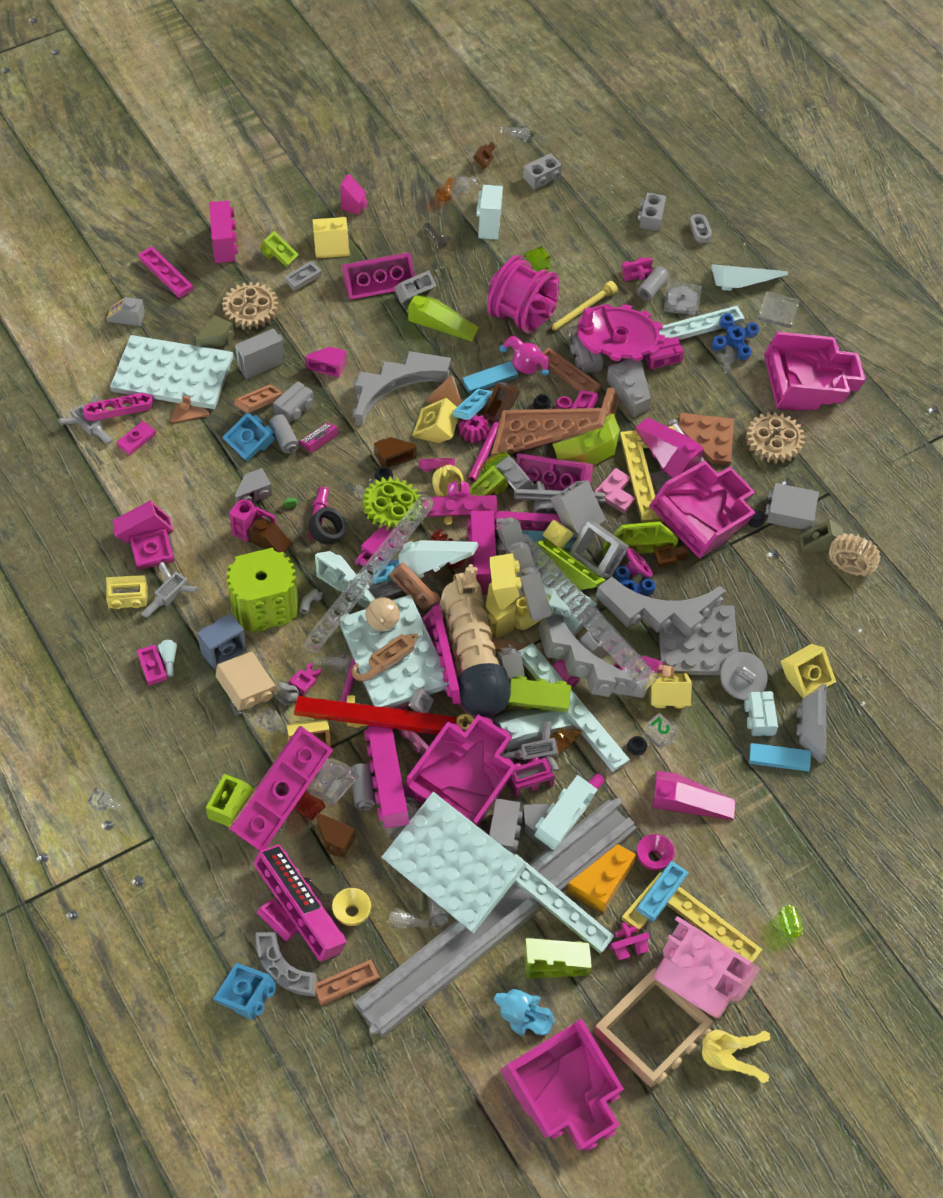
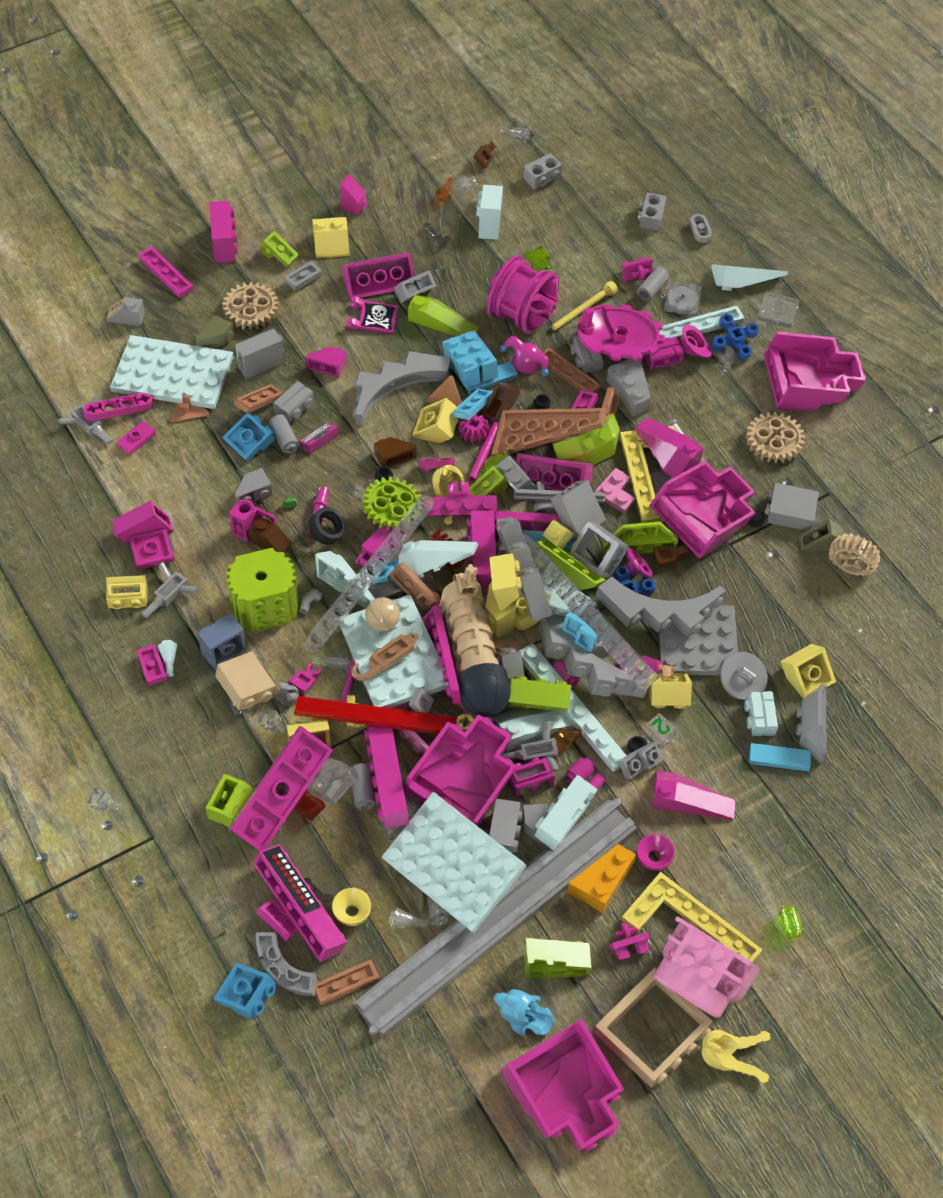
(335, 835): reddish brown slope -> none
(374, 316): none -> flag
(467, 355): none -> medium azure piece
(563, 908): light aqua plate -> none
(564, 403): dark pink plate -> none
(581, 631): none -> medium azure slope
(582, 767): none -> dark pink brick
(640, 759): none -> light grey slope
(662, 891): medium azure tile -> none
(694, 342): none -> dark pink piece
(711, 433): nougat plate -> none

